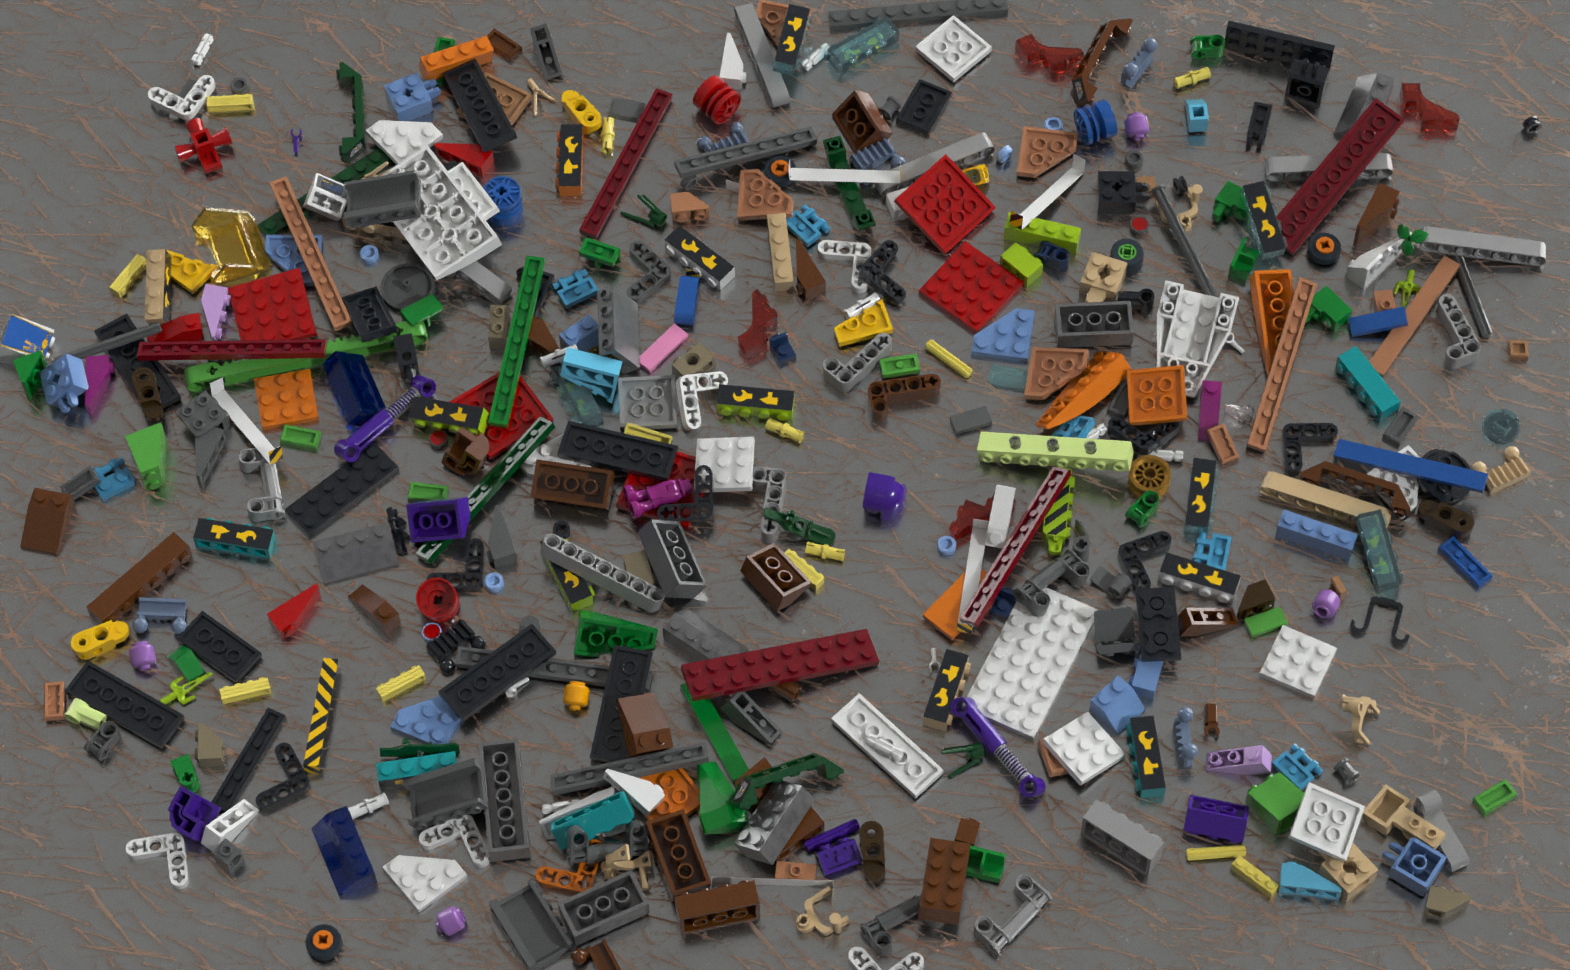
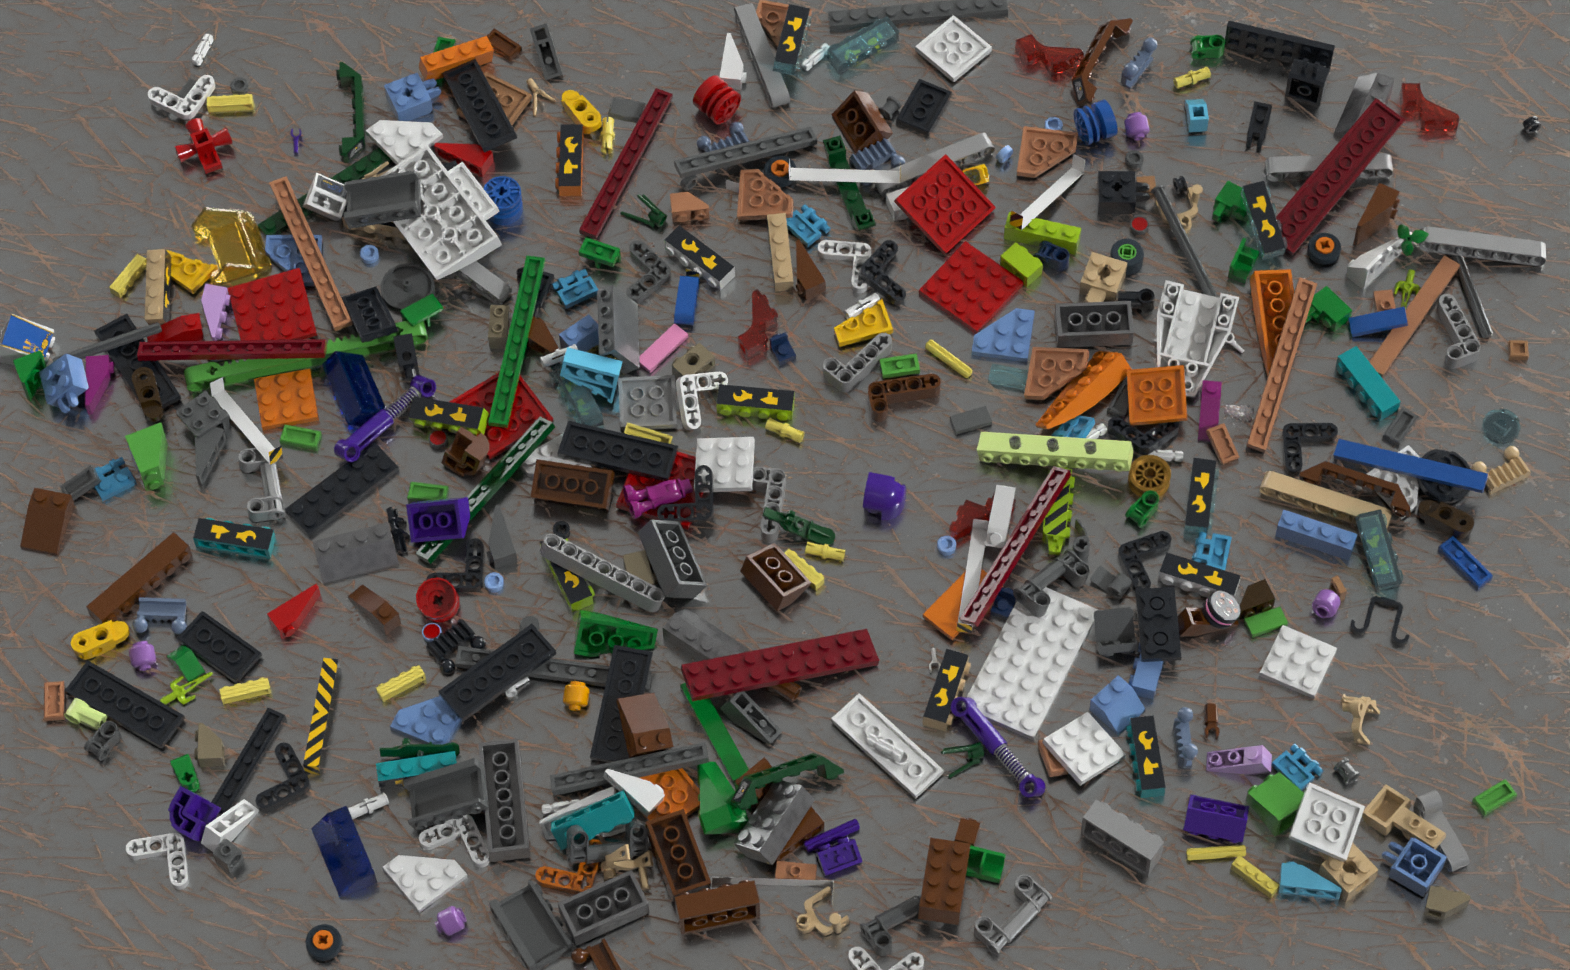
(873, 866): dark brown piece -> none
(1221, 609): none -> head

